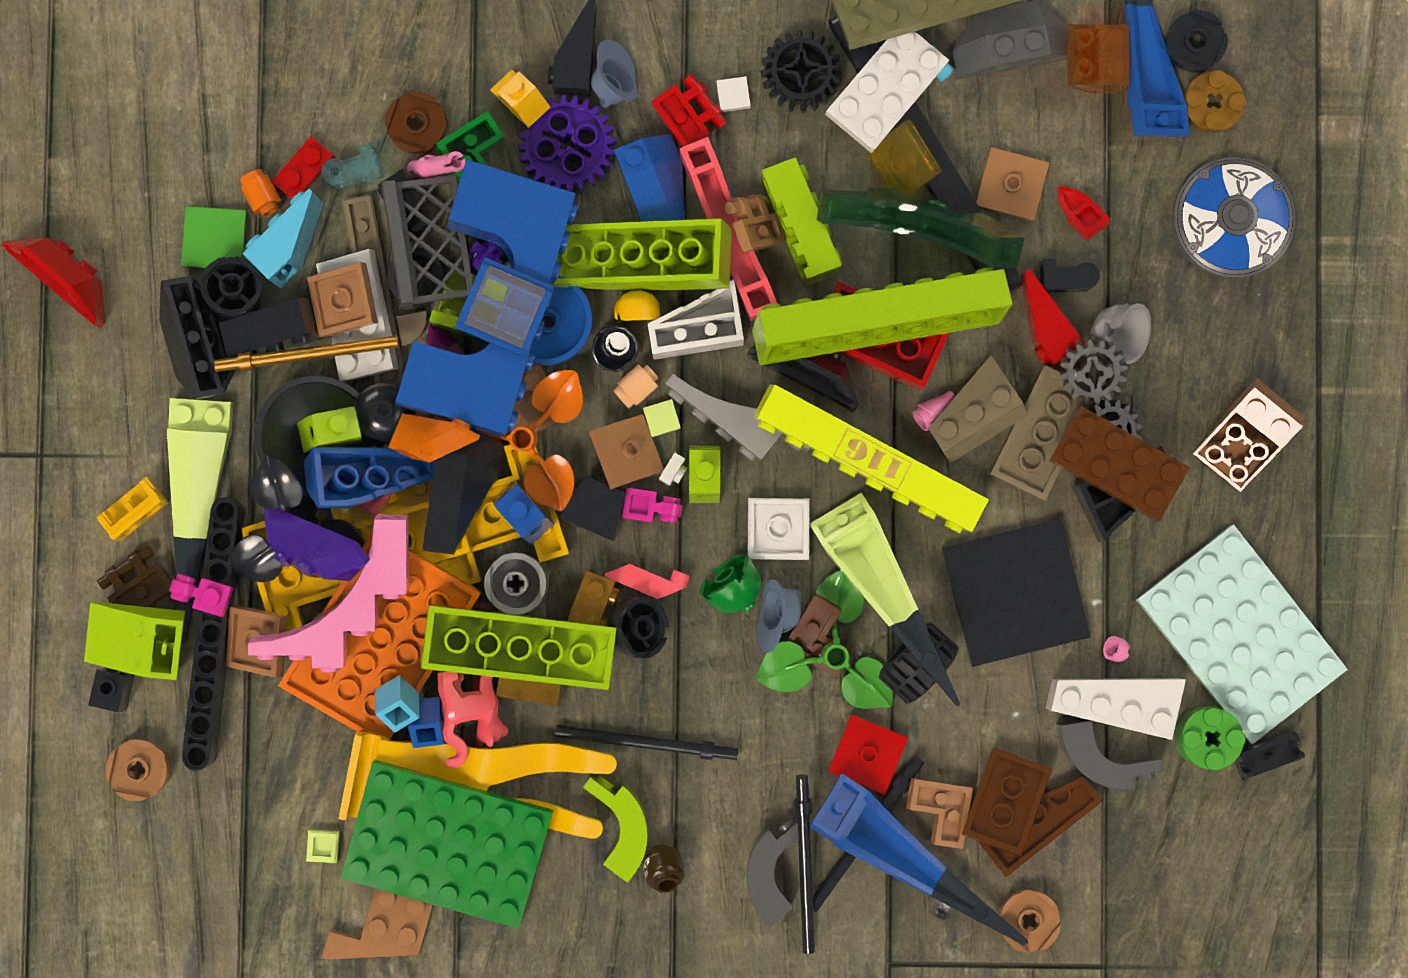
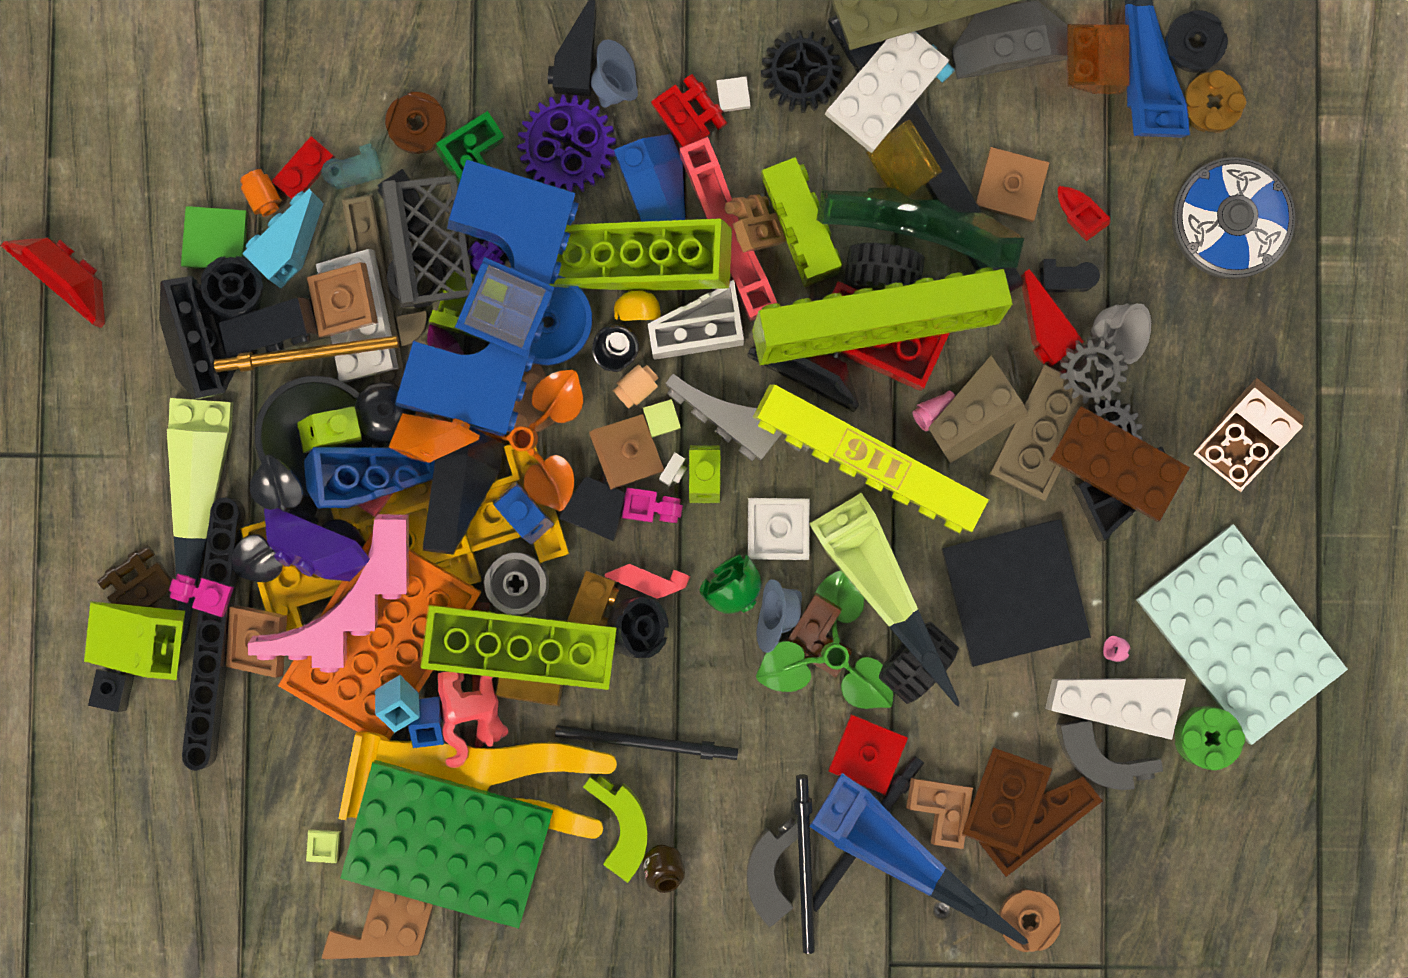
(124, 781): medium nougat plate -> none
(132, 510): yellow hinge -> none
(433, 165): bright pink pin -> none
(520, 97): yellow arch -> none
(881, 265): none -> black tyre
(1269, 754): black hinge -> none

